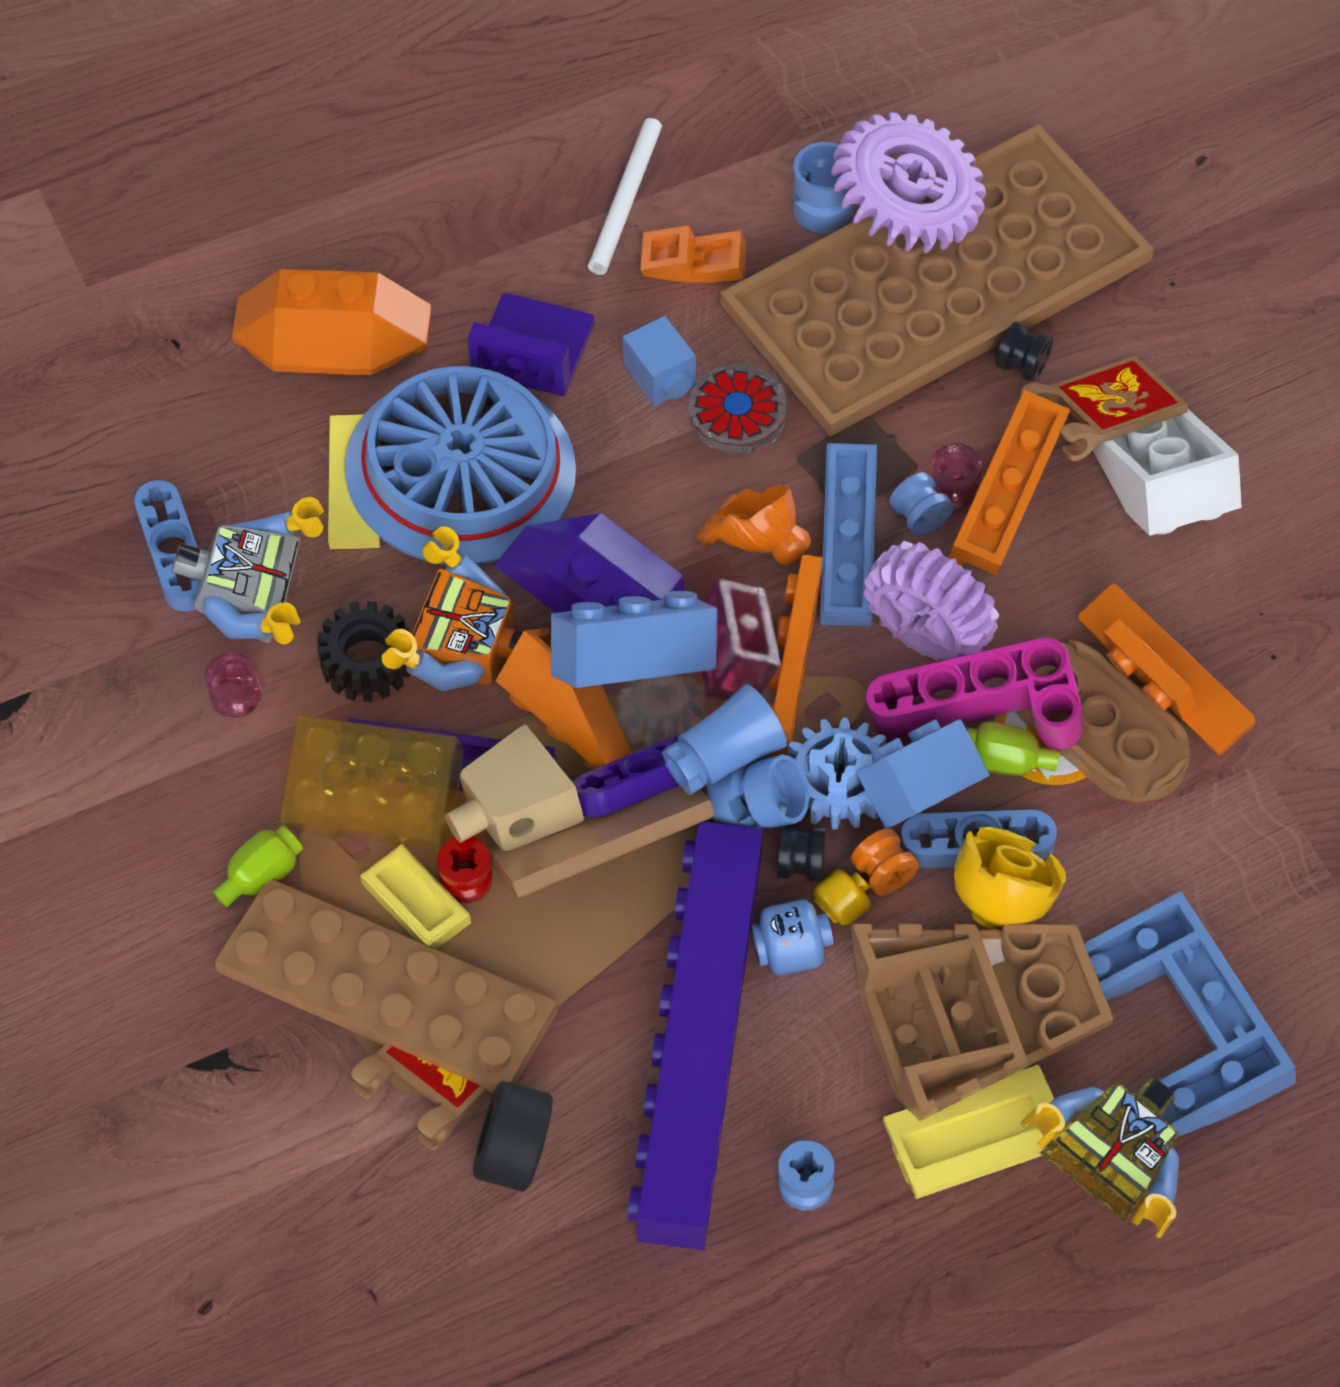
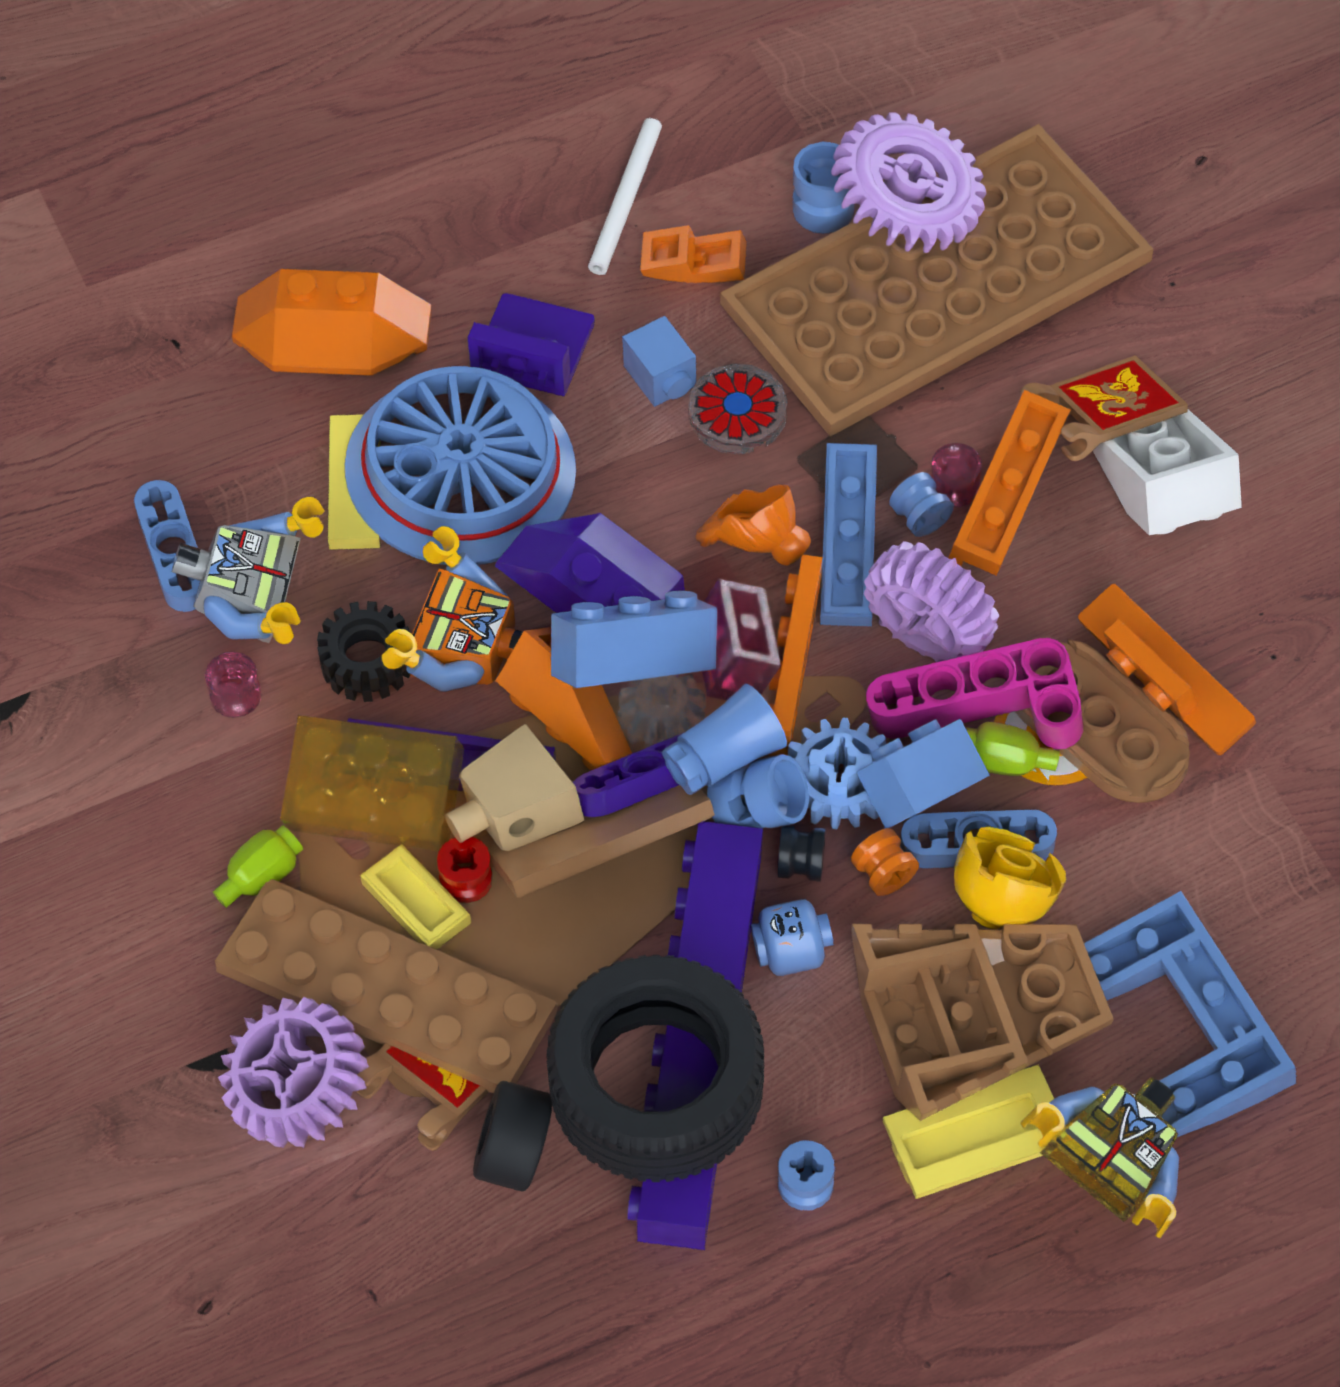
(309, 1084): none -> lavender gear
(655, 993): none -> black tyre
(842, 896): yellow piece -> none
(1024, 351): black wheel -> none

